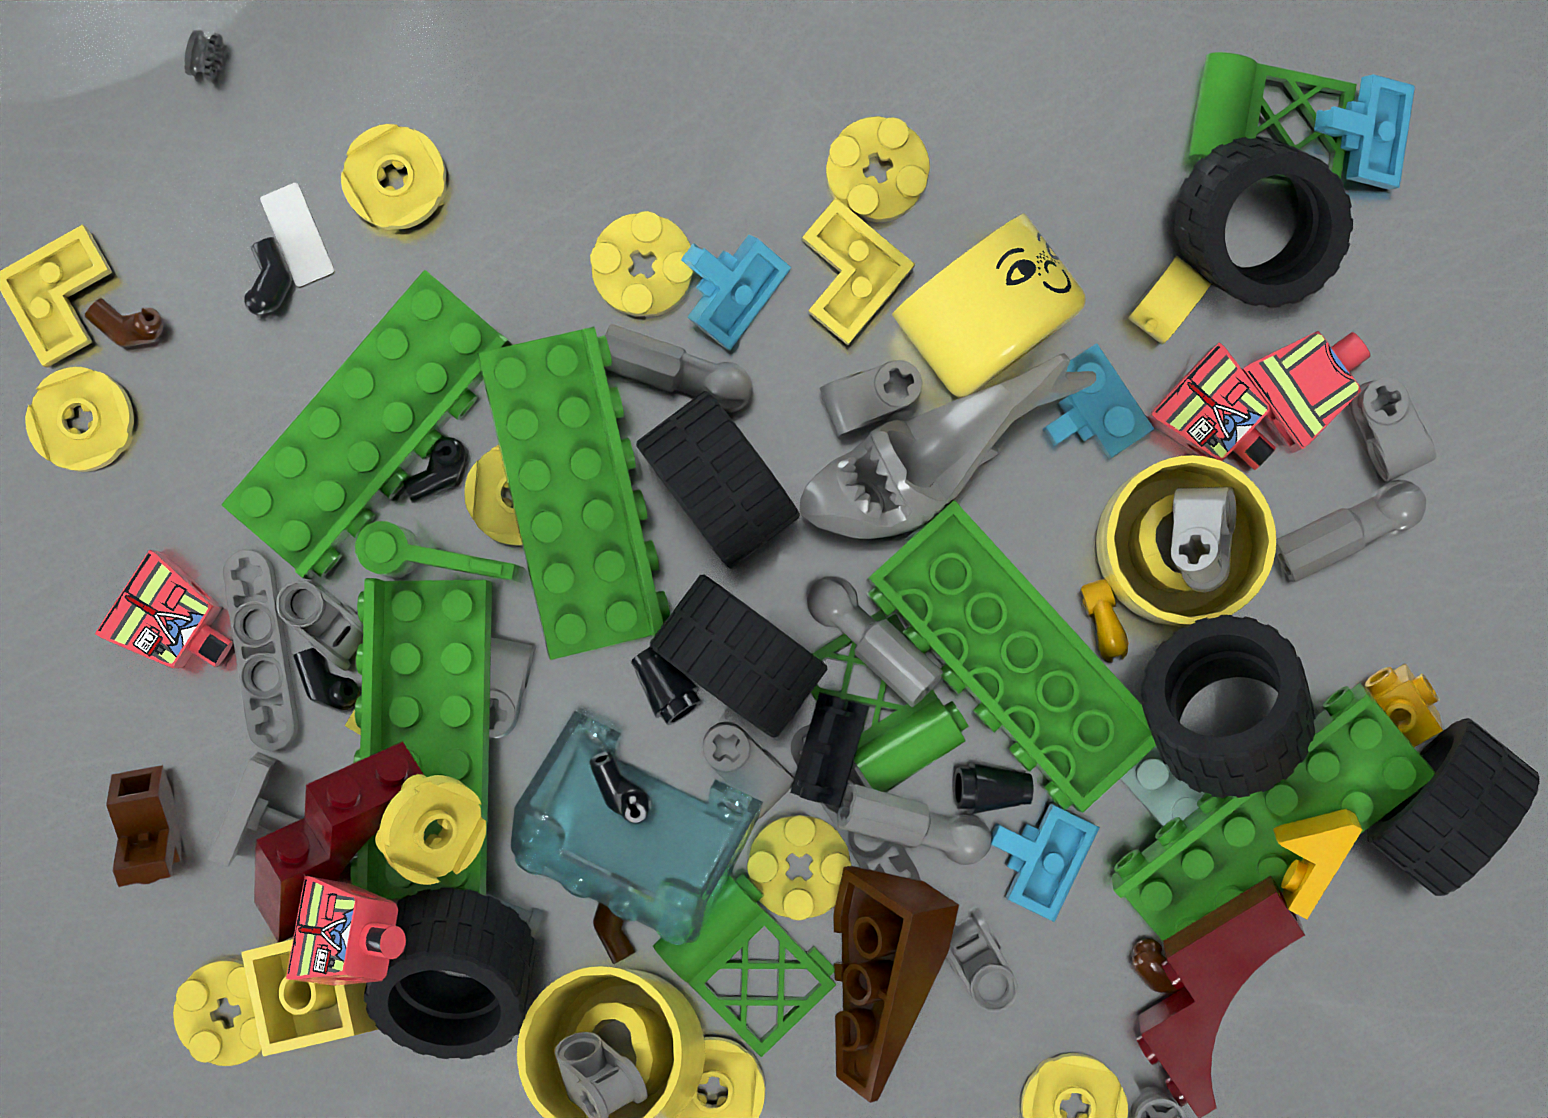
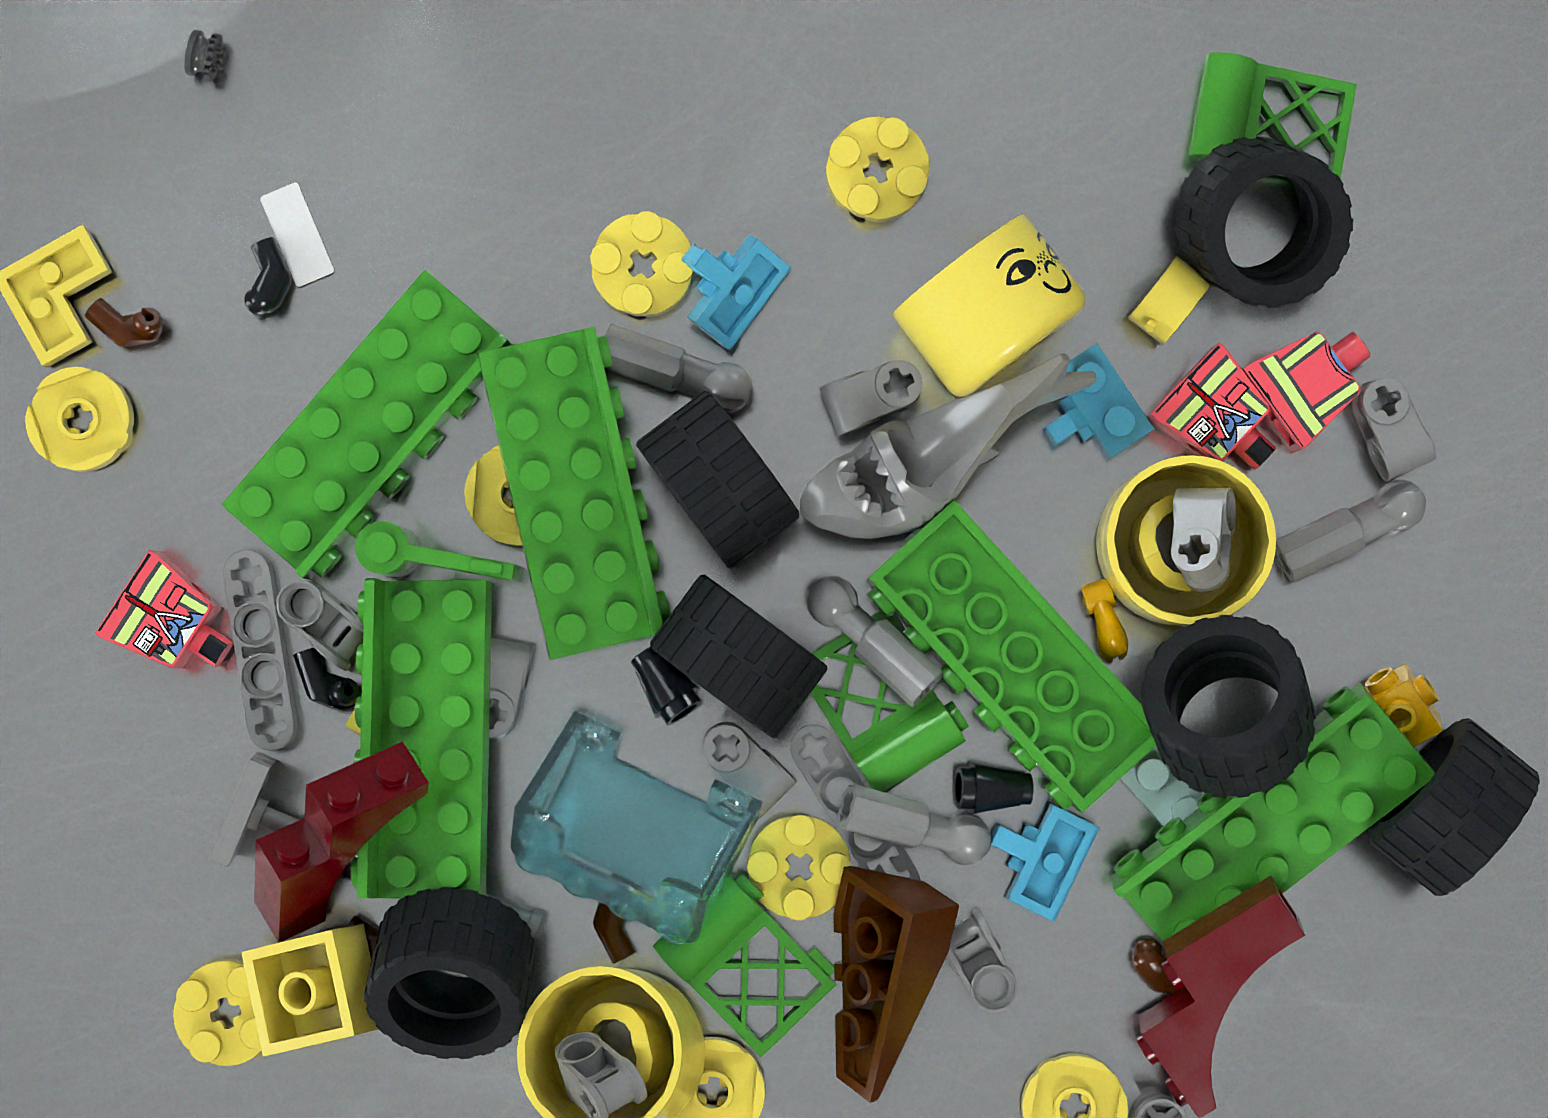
(145, 826): reddish brown brick -> none
(343, 934): coral torso -> none
(364, 170): light yellow plate -> none
(411, 811): light yellow plate -> none
(442, 470): black arm -> none
(619, 792): black arm -> none
(829, 750): black hinge -> none
(867, 268): light yellow plate -> none
(1324, 846): yellow slope -> none
(1373, 130): medium azure hinge -> none

